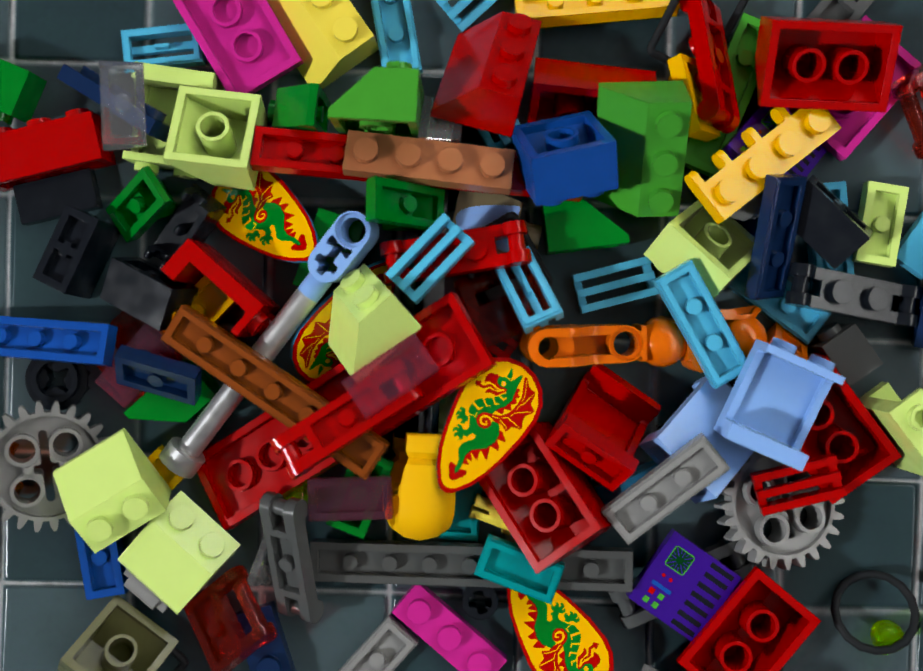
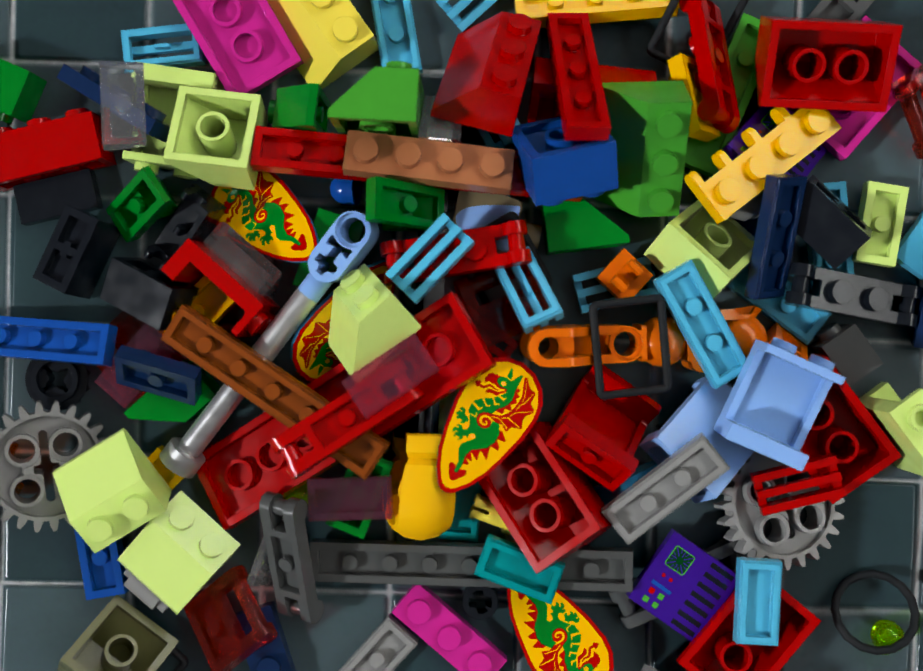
(244, 259): none -> clear slope
(346, 191): none -> blue hinge
(577, 78): none -> red plate
(624, 275): none -> orange tile
(664, 343): none -> black piece
(757, 601): none -> medium azure tile

